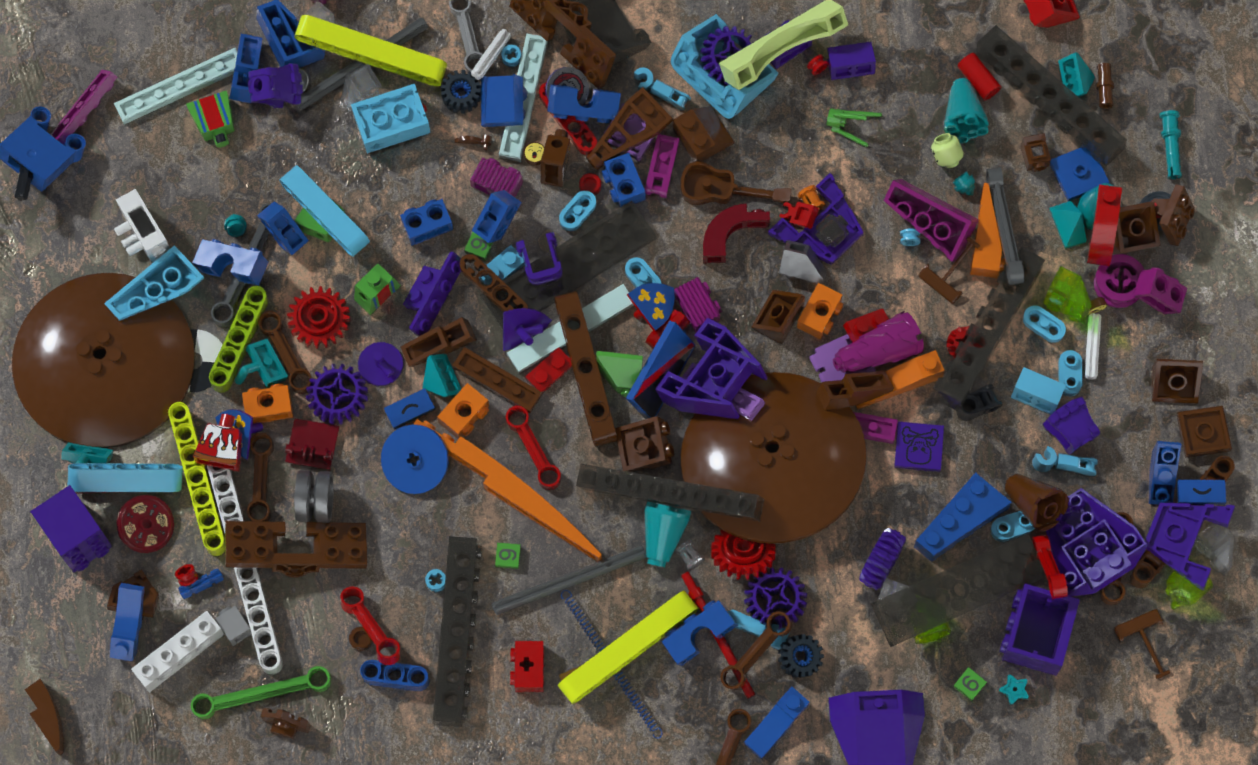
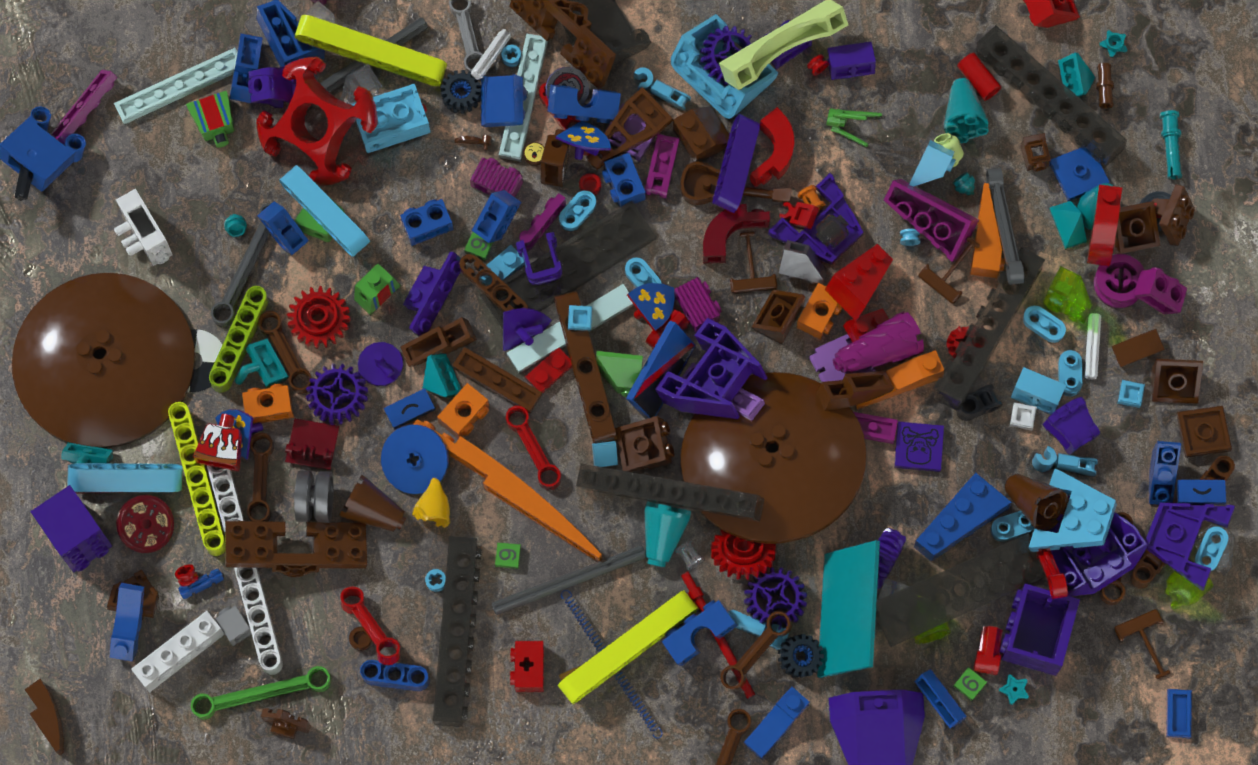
(160, 282): medium azure wedge -> none
(215, 256): arch -> none
(339, 115): none -> red piece
(373, 507): none -> reddish brown cone
(433, 505): none -> yellow hat
(542, 222): none -> magenta plate
(580, 317): none -> medium azure tile
(585, 138): none -> blue shield
(605, 454): none -> medium azure tile
(736, 163): none -> dark purple beam
(753, 283): none -> reddish brown piece
(781, 134): none -> red arch
(849, 609): none -> teal piece
(858, 280): none -> red wedge
(933, 164): none -> medium azure slope
(943, 697): none -> blue piece
(988, 657): none -> red piece
(1023, 416): none -> white tile
(1085, 518): none -> medium azure wing
(1098, 305): reddish brown tile -> none
(1118, 39): none -> teal plate
(1131, 394): none -> medium azure tile
(1138, 348): none -> reddish brown slope
(1179, 713): none -> blue tile
(1210, 549): none -> medium azure plate

